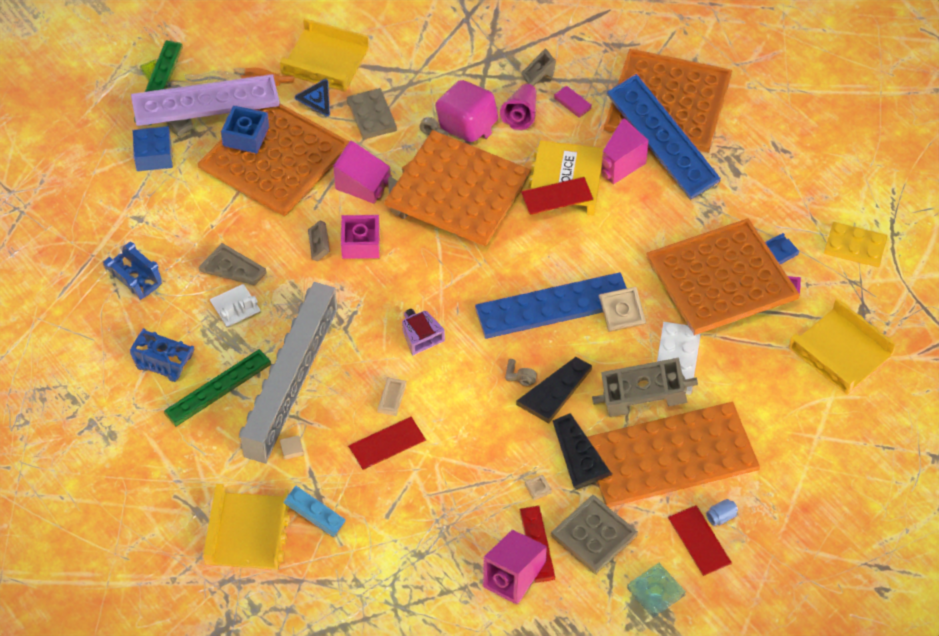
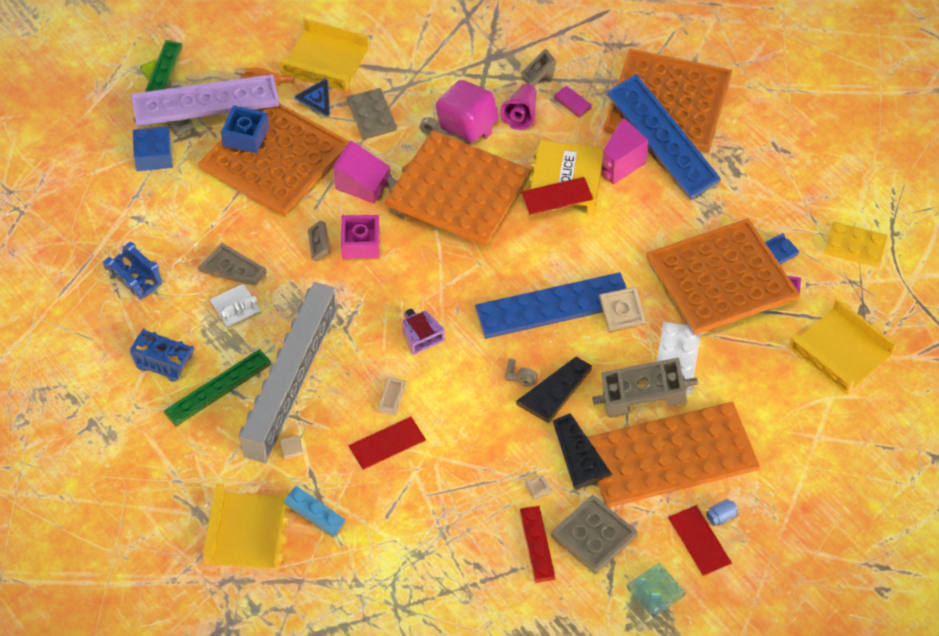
(513, 566): dark pink slope -> none

